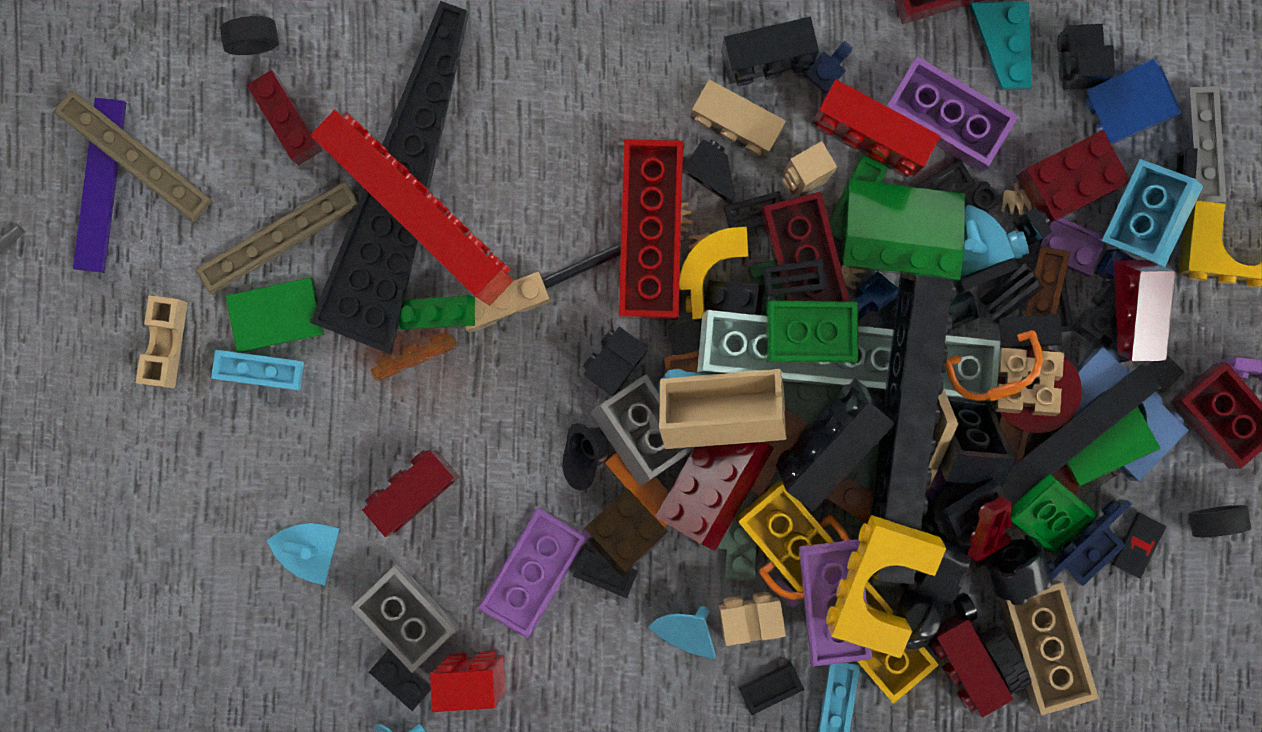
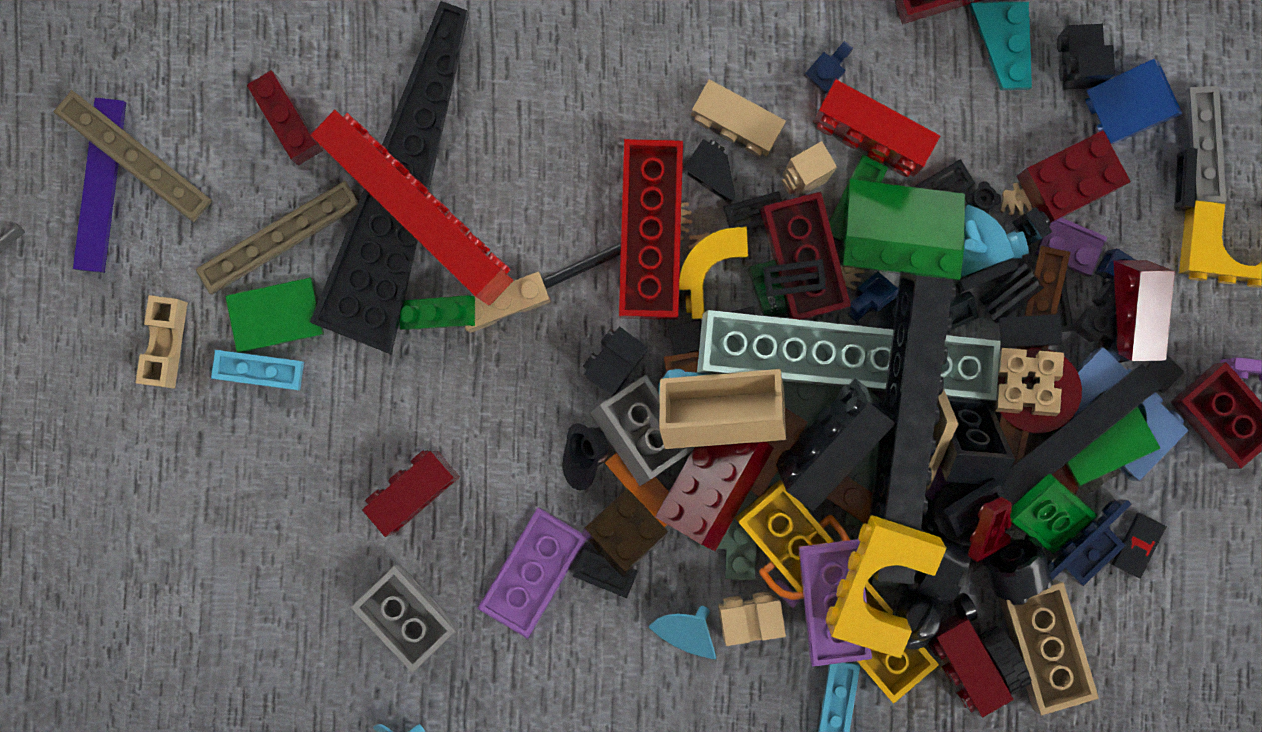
(249, 35): black tyre -> none
(306, 550): medium azure shield -> none
(399, 680): black plate -> none
(413, 356): clear orange plate -> none
(468, 682): red brick -> none
(734, 297): black plate -> none
(769, 51): black brick -> none
(771, 688): black tile -> none
(812, 331): green tile -> none
(966, 120): medium lavender brick -> none
(1003, 390): orange piece -> none
(1152, 212): medium azure brick -> none
(1220, 521): black tyre -> none

